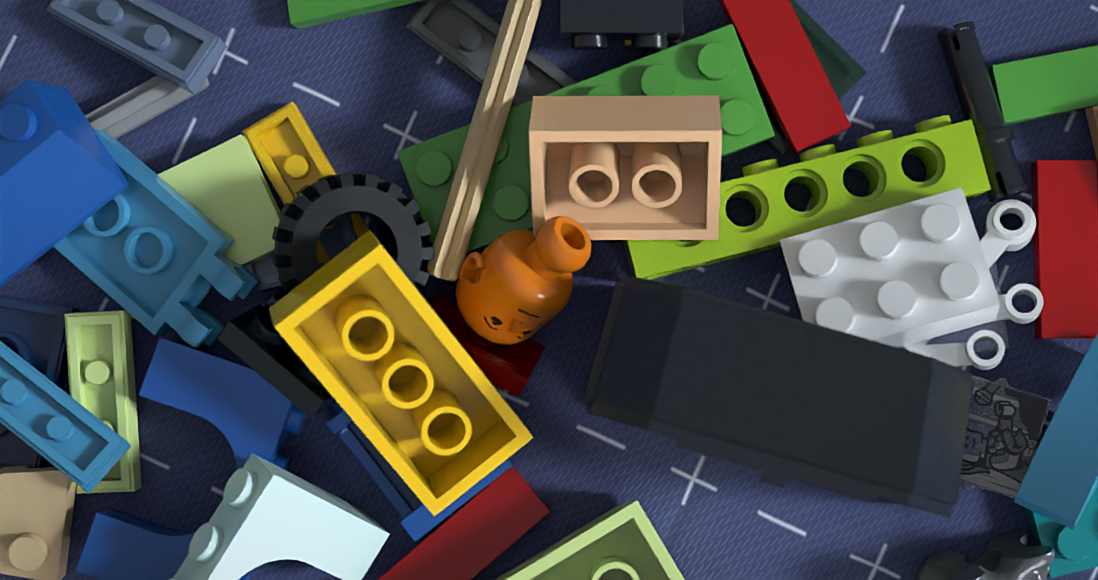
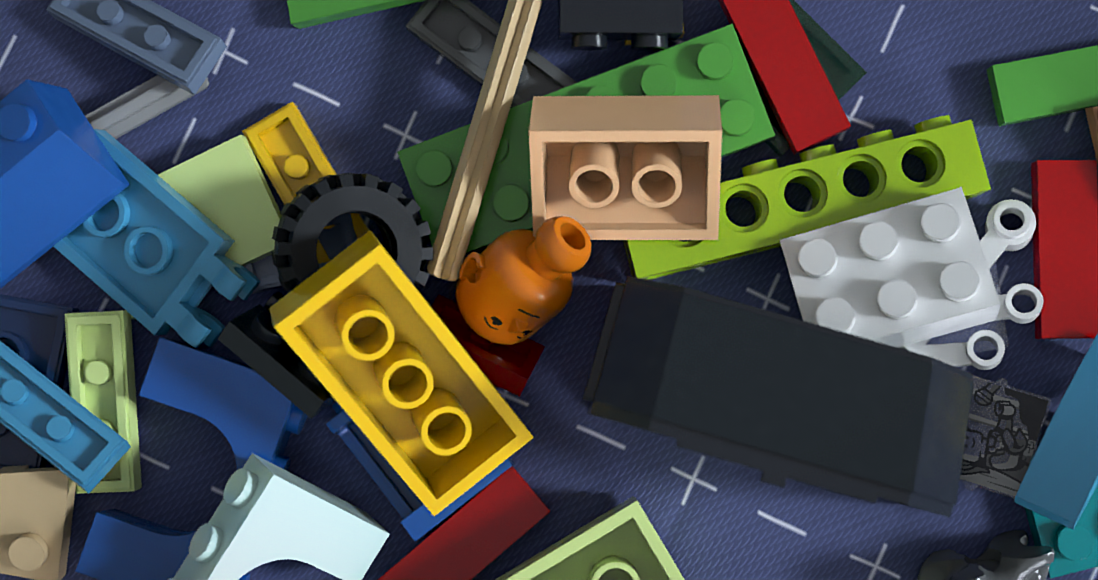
(981, 105): black pin -> none

